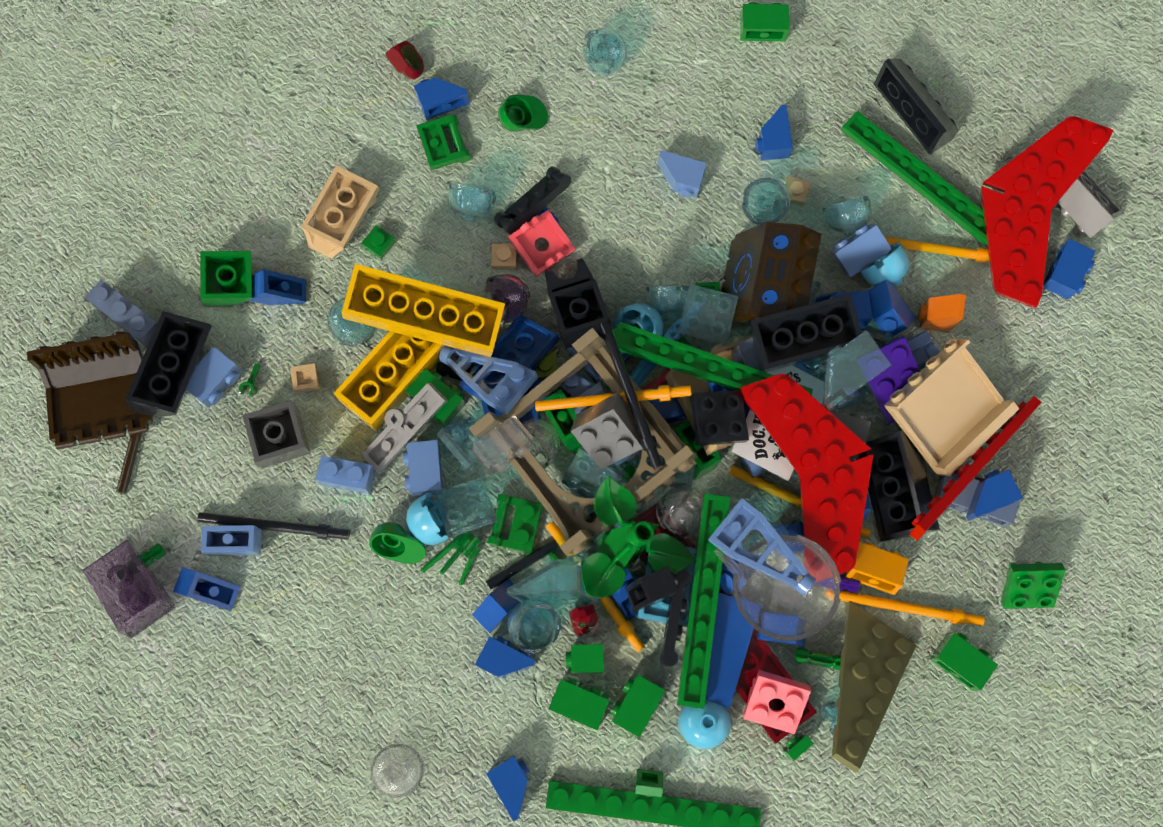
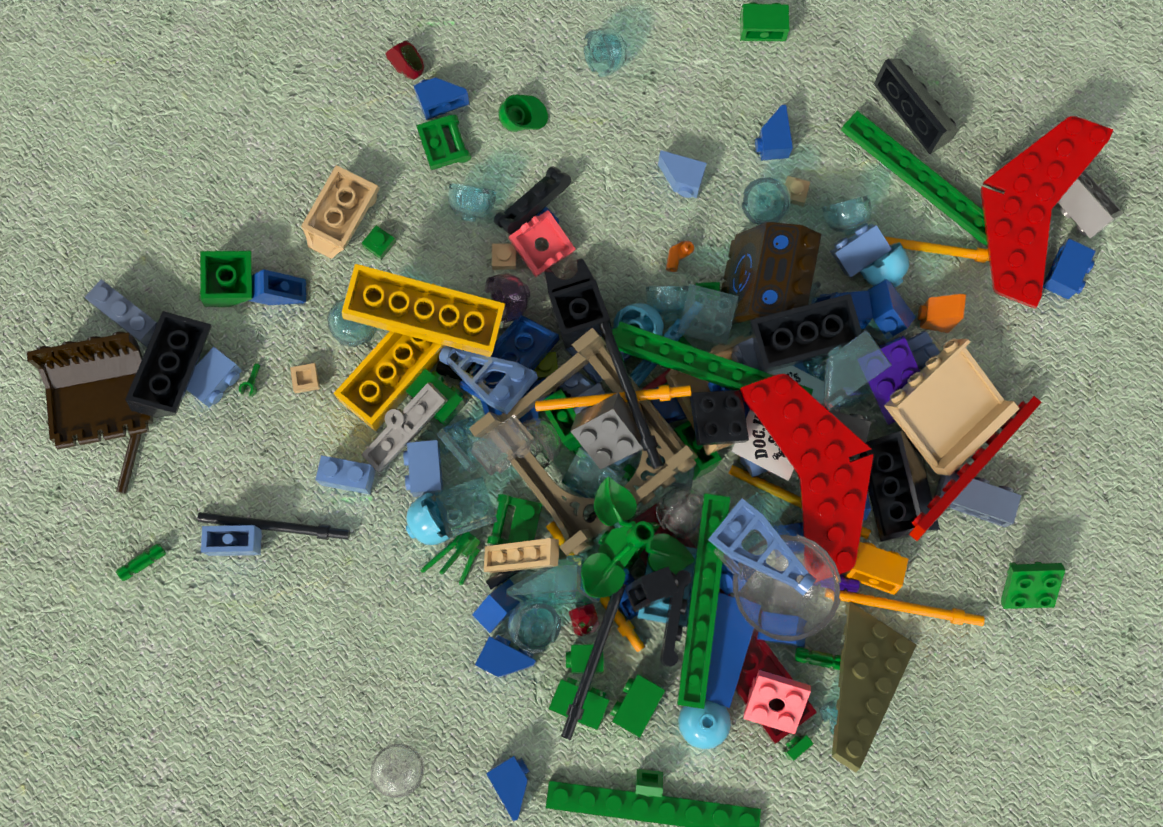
(128, 590): clear purple slope -> none
(206, 589): blue slope -> none
(276, 434): dark grey brick -> none
(393, 543): green cap -> none
(521, 555): none -> tan plate
(575, 709): none -> black bar
(677, 253): none -> orange arm
(964, 661): green brick -> none
(993, 493): blue slope -> none

